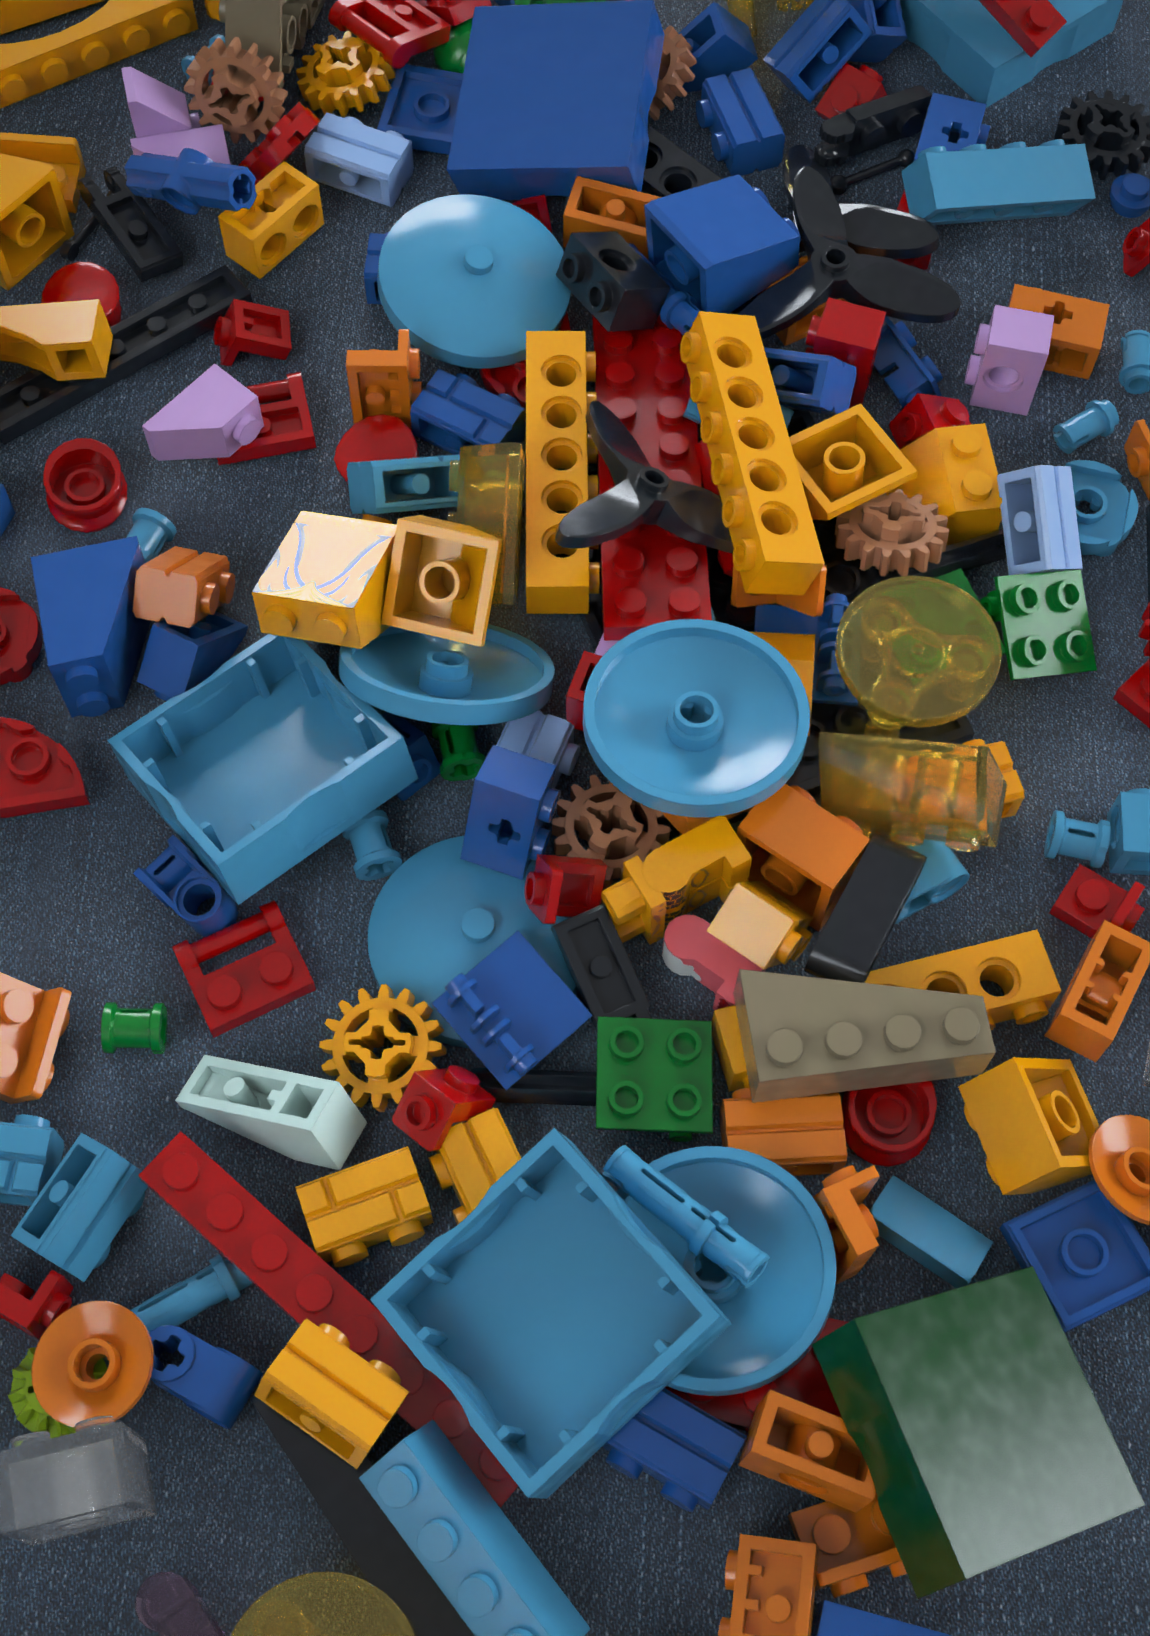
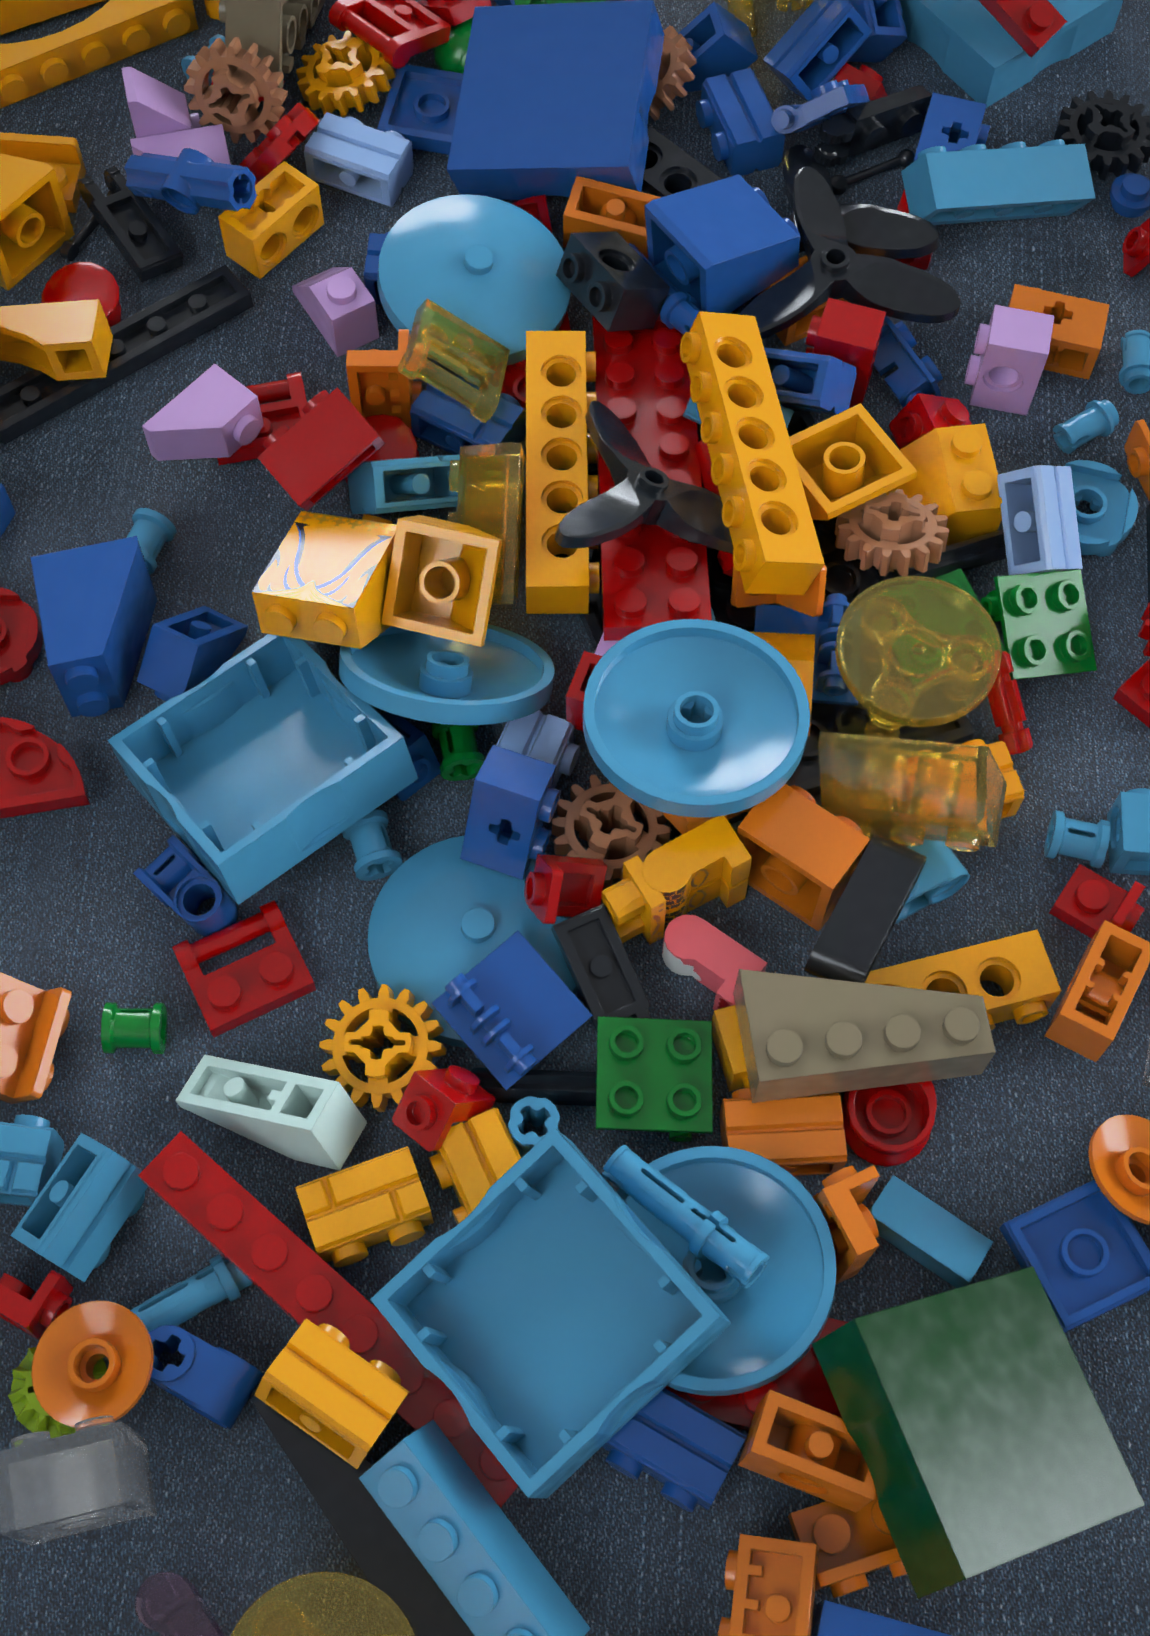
(84, 485): red piece -> none
(182, 586): orange brick -> none
(252, 330): red bracket -> none
(319, 448): none -> red slope
(339, 308): none -> lavender slope
(461, 350): none -> clear yellow plate
(538, 1112): none -> dark azure bush
(762, 925): light orange brick -> none
(827, 101): none -> blue plate
(1009, 709): none -> red axle
(1031, 1123): light orange slope -> none

